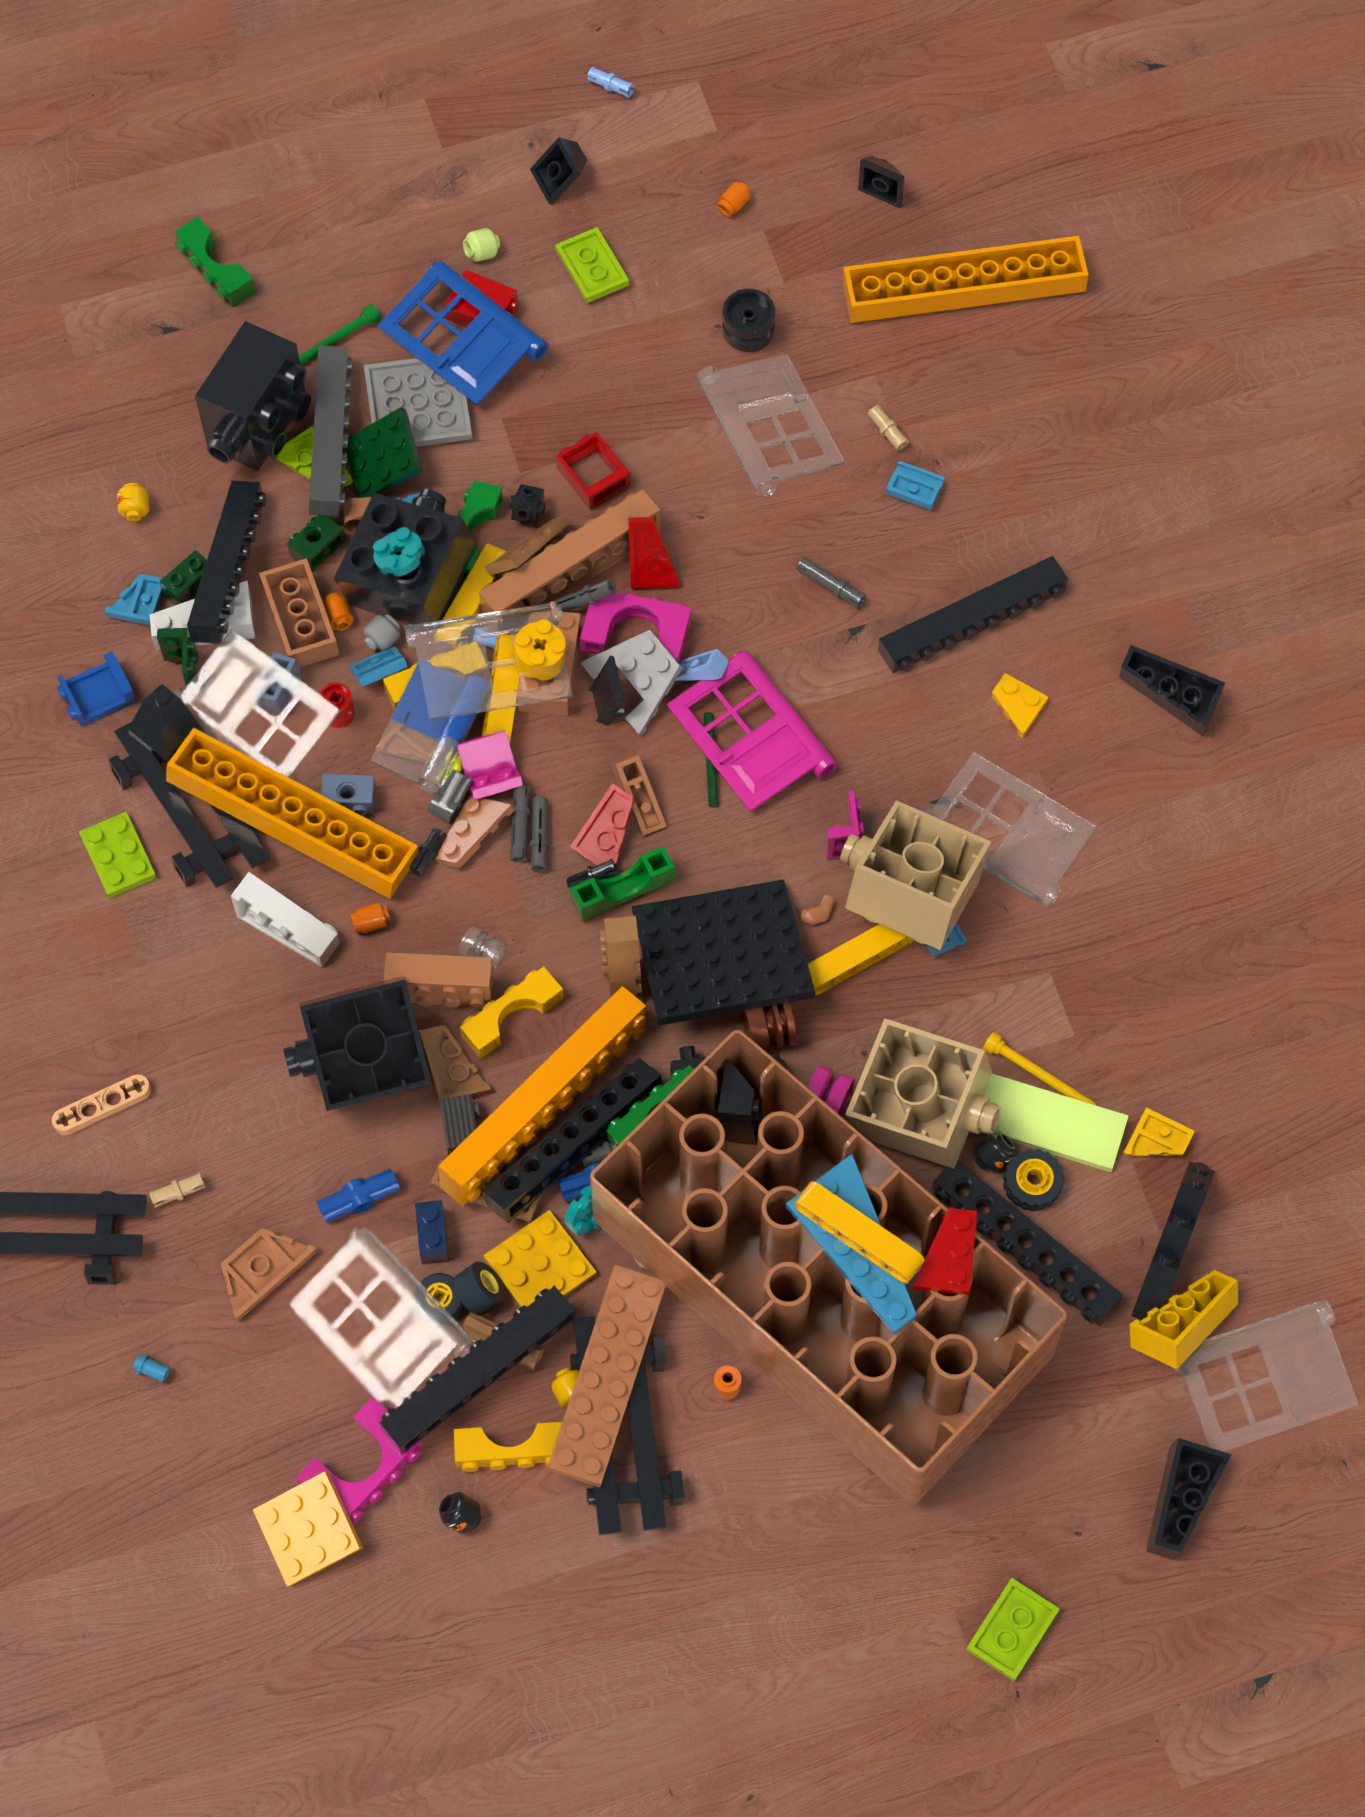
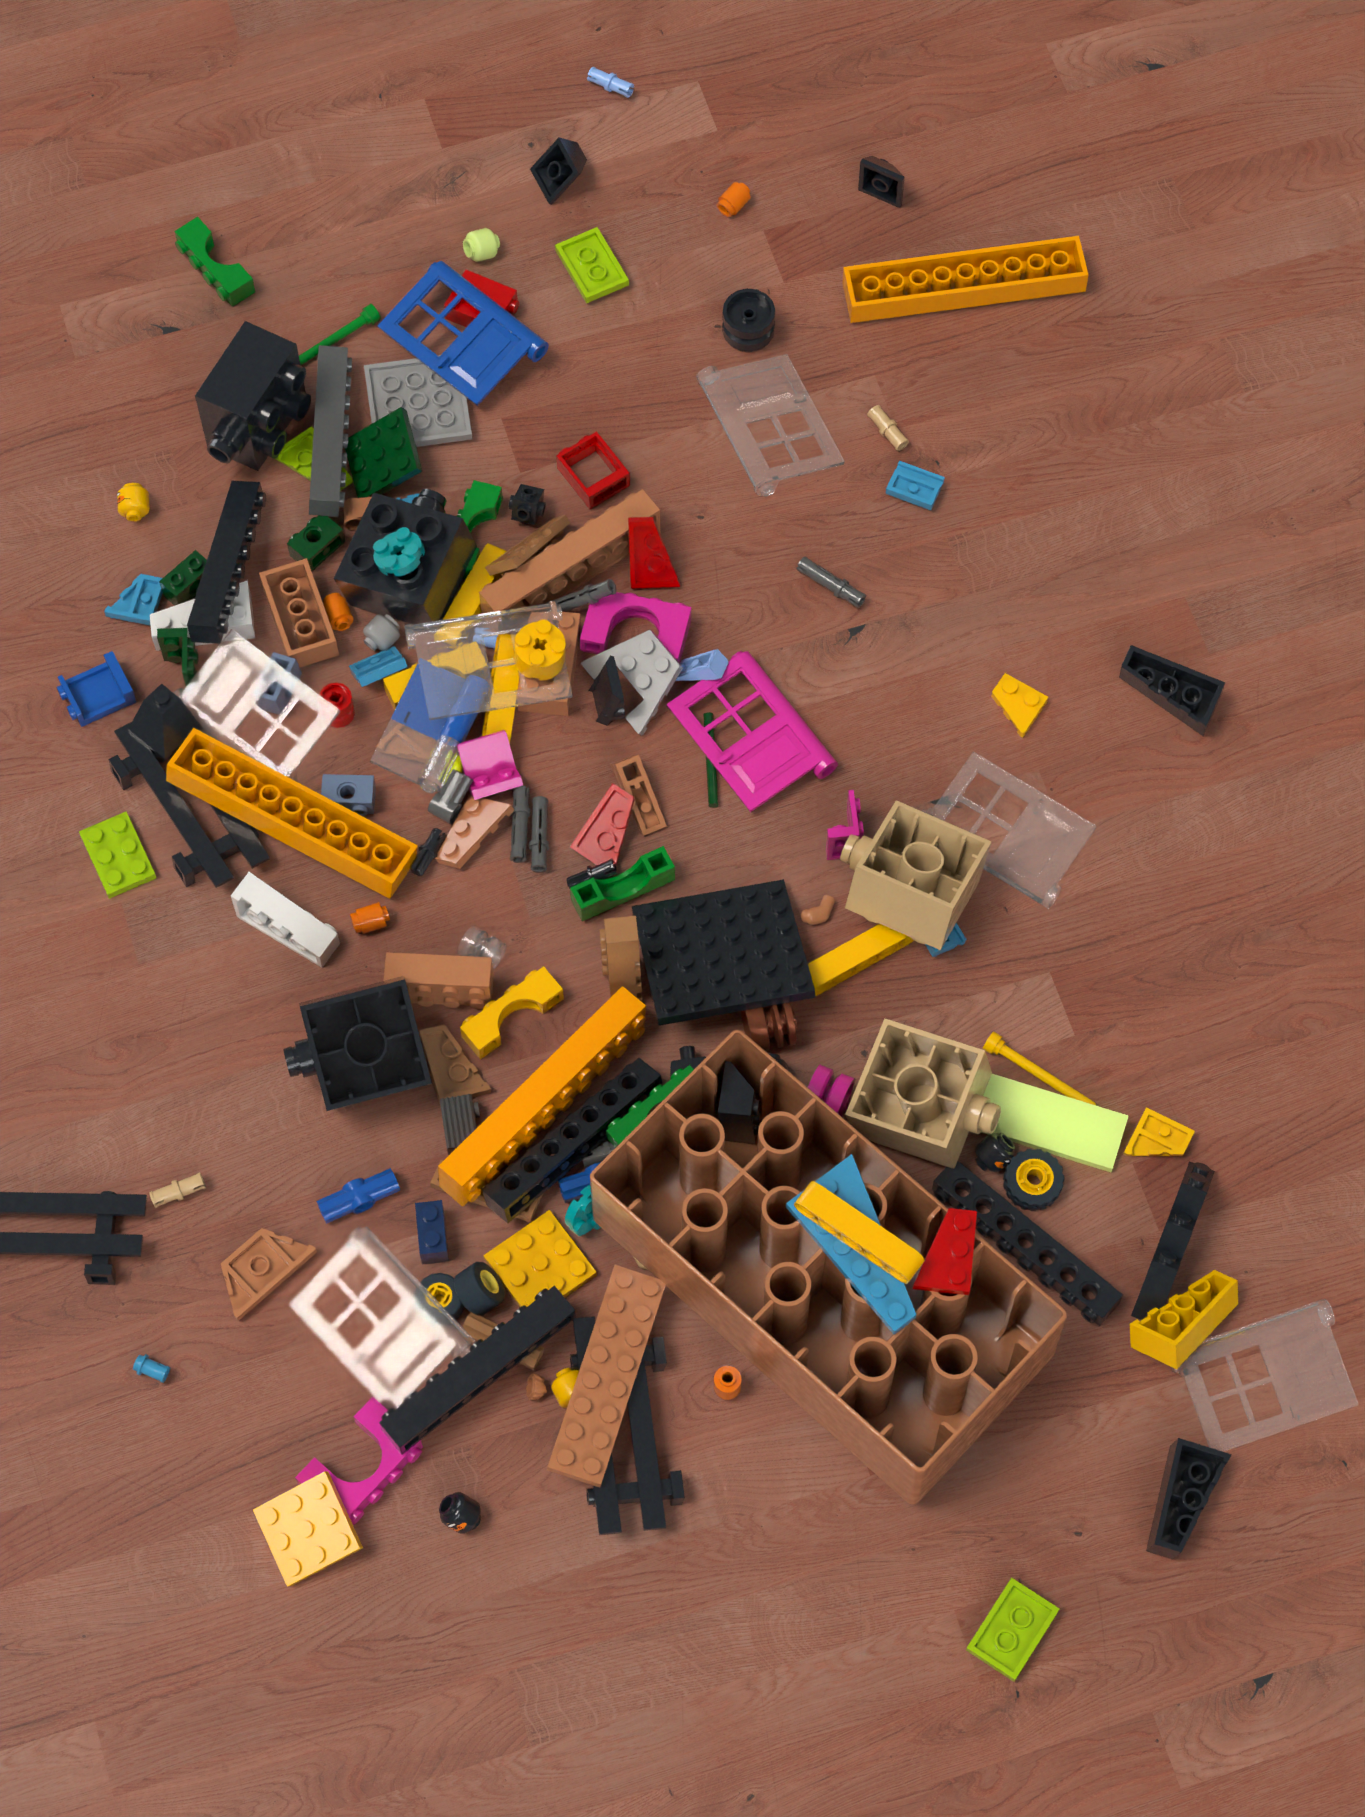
(103, 1108): light nougat beam -> none
(476, 1450): yellow arch -> none
(535, 1387): none -> nougat piece
(973, 614): black brick -> none

